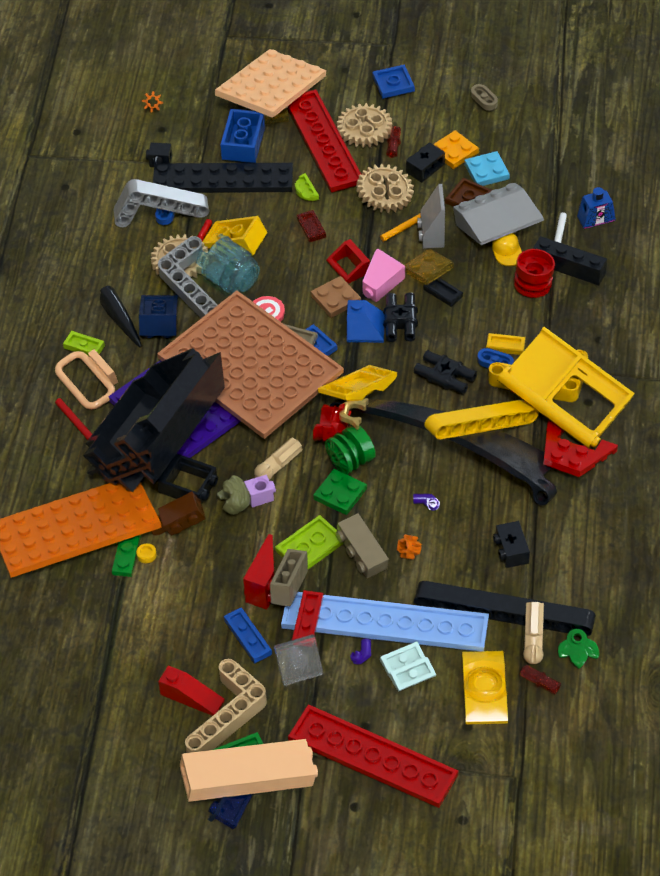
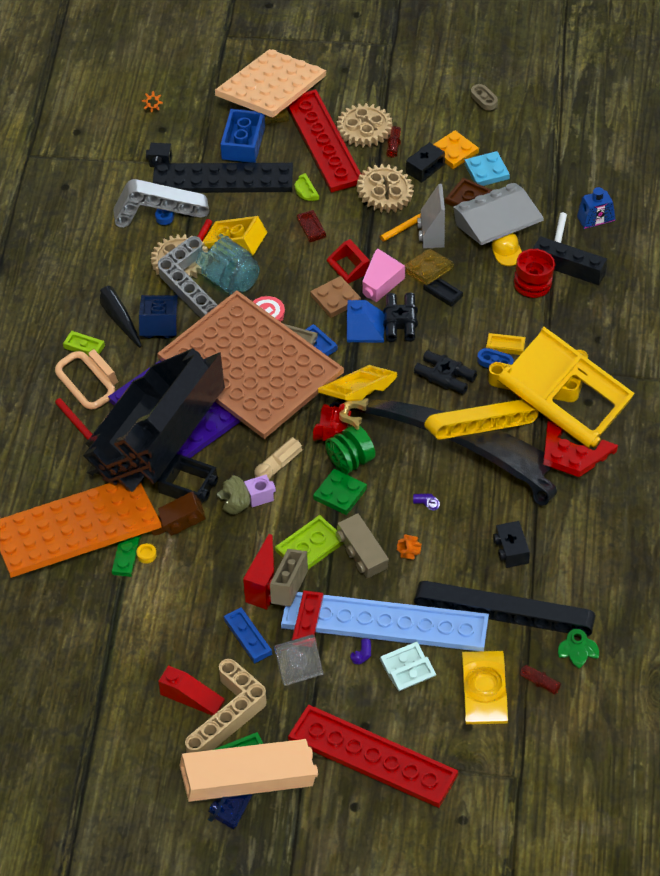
(393, 81): blue plate -> none
(534, 632): tan piece -> none

